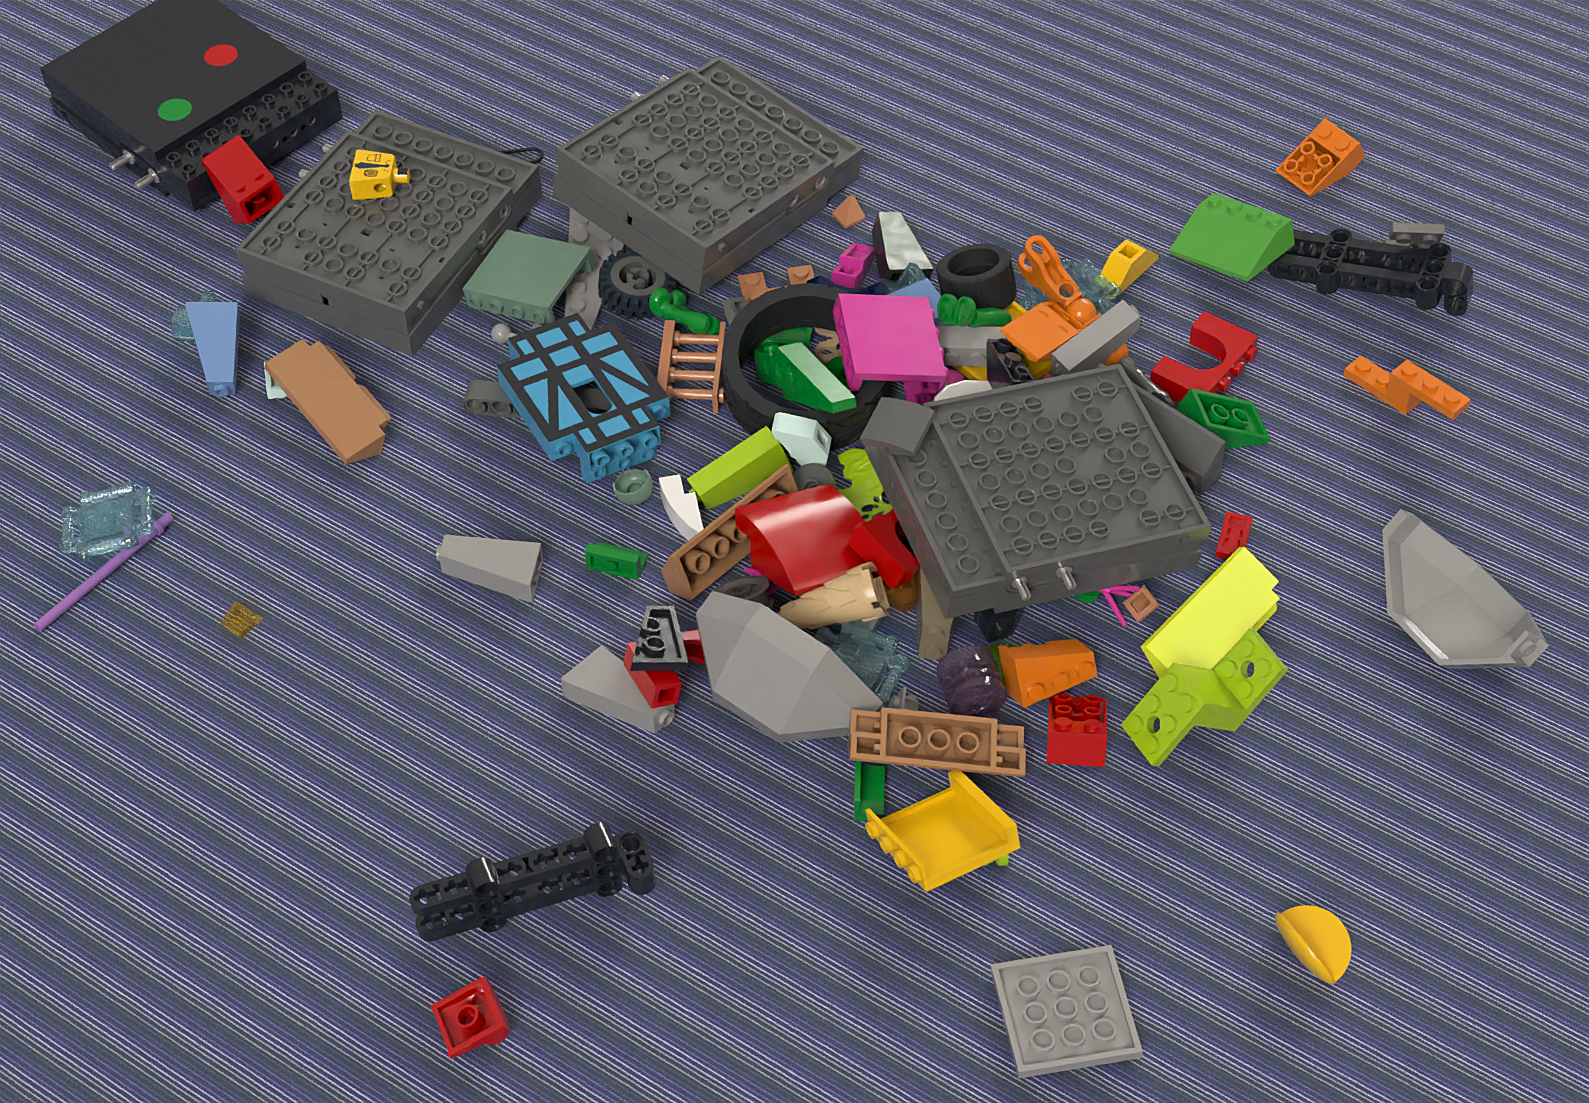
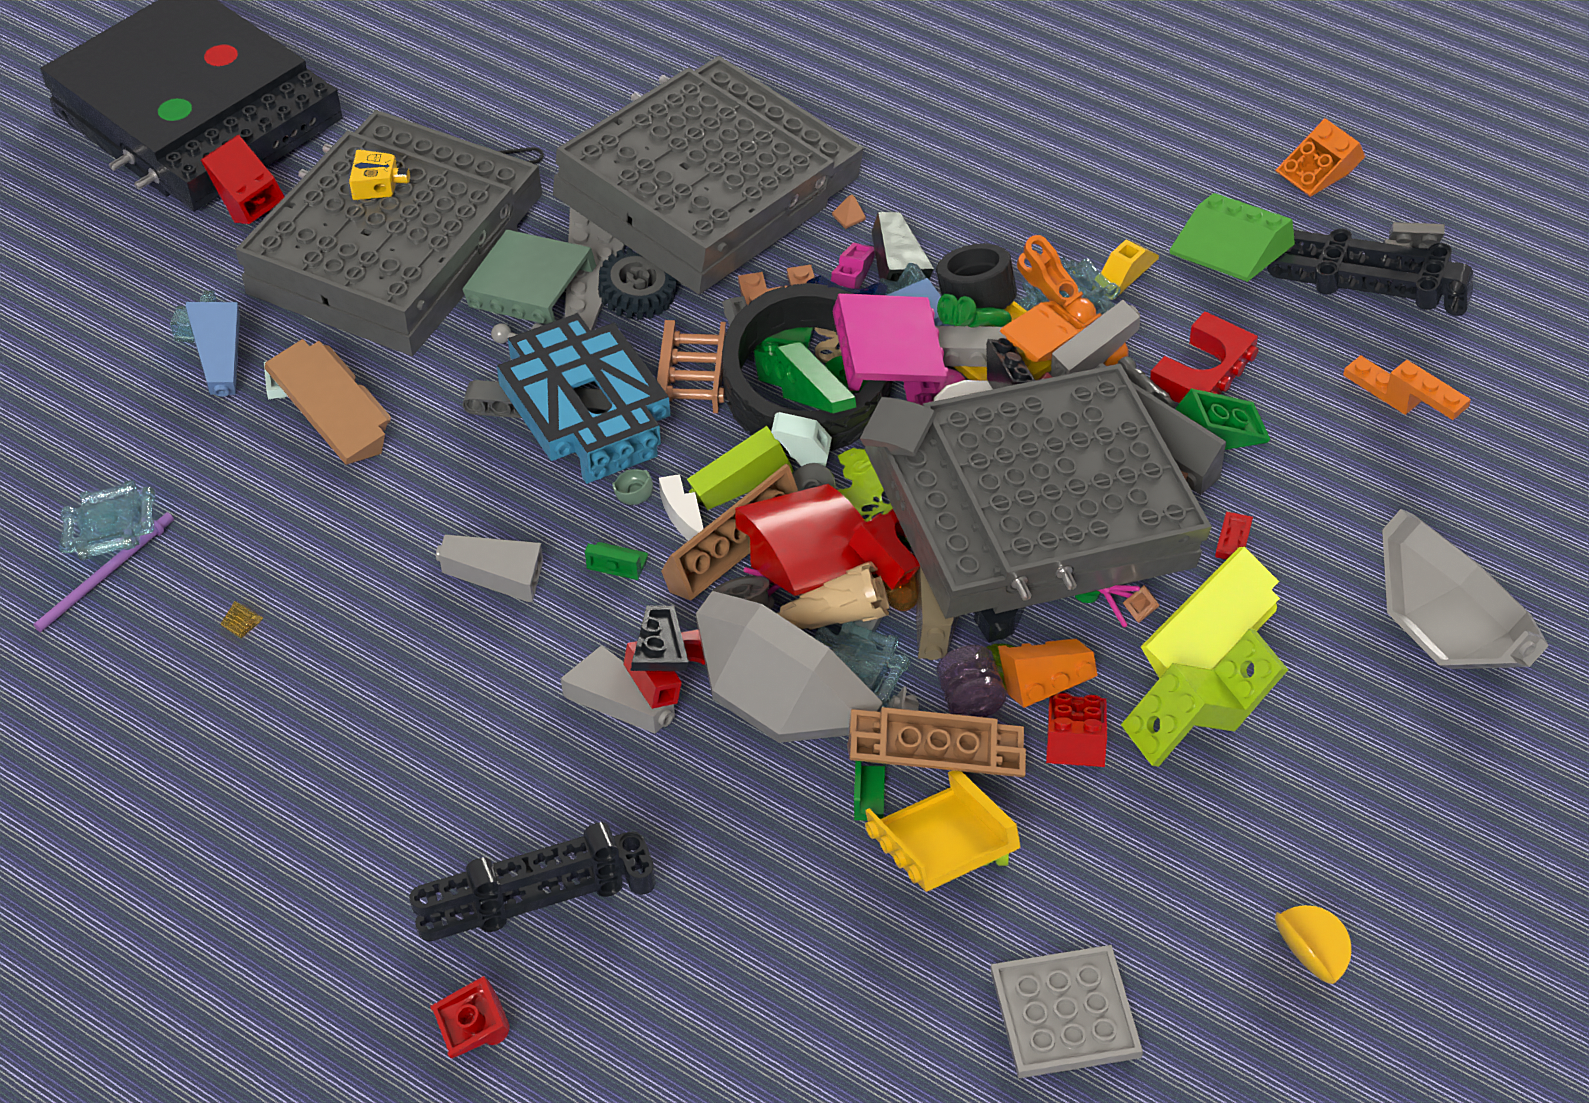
(672, 307): green piece -> none

